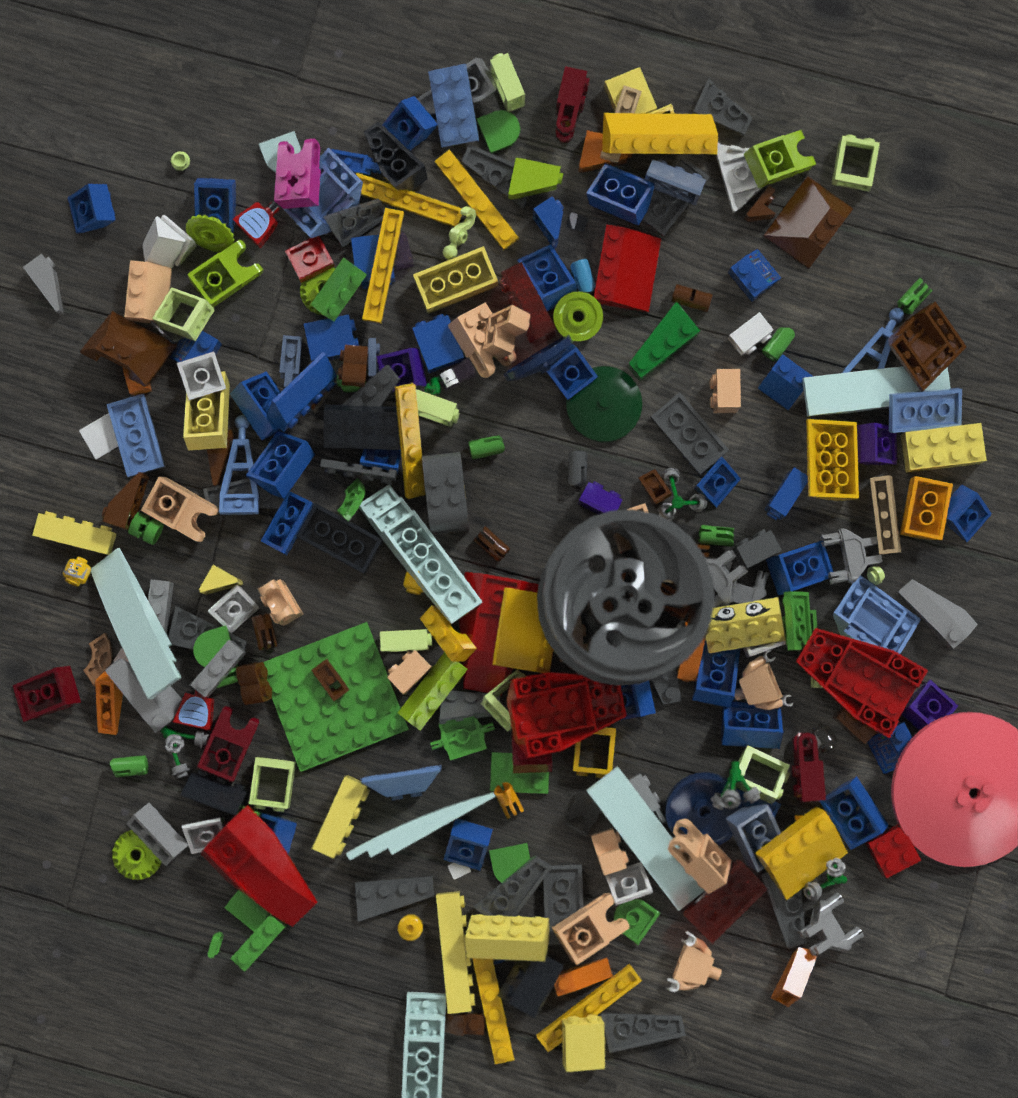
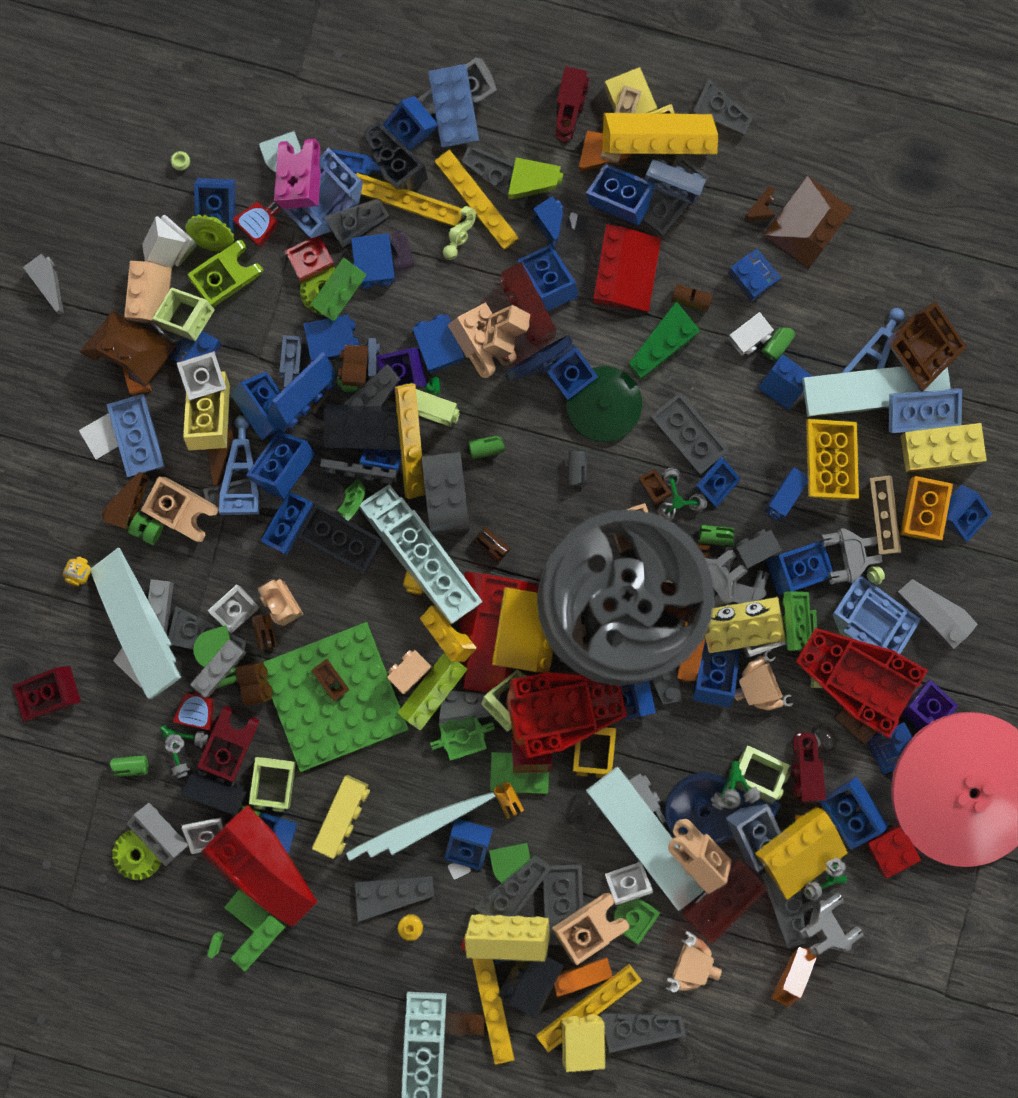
(74, 534): light yellow brick -> none
(91, 208): blue slope -> none
(101, 657): medium nougat tile -> none
(108, 704): orange slope -> none
(154, 711): light grey wedge -> none
(218, 580): light yellow slope -> none
(383, 265): yellow plate -> none
(403, 783): medium blue slope -> none
(405, 640): yellowish green window -> none
(454, 952): light yellow brick -> none
(455, 280): light yellow brick -> none
(457, 374): clear purple leg -> none
(499, 130): bright green tile -> none
(507, 82): yellowish green window -> none
(568, 325): lime gear -> none
(583, 276): dark azure arm -> none
(598, 500): dark purple slope -> none
(608, 852): light nougat brick -> none
(726, 391): light nougat brick -> none
(736, 175): white wing -> none
(751, 726): blue slope -> none
(777, 159): lime brick -> none
(852, 181): yellowish green window -> none
(876, 444): dark purple slope -> none
(914, 296): bright green arm -> none

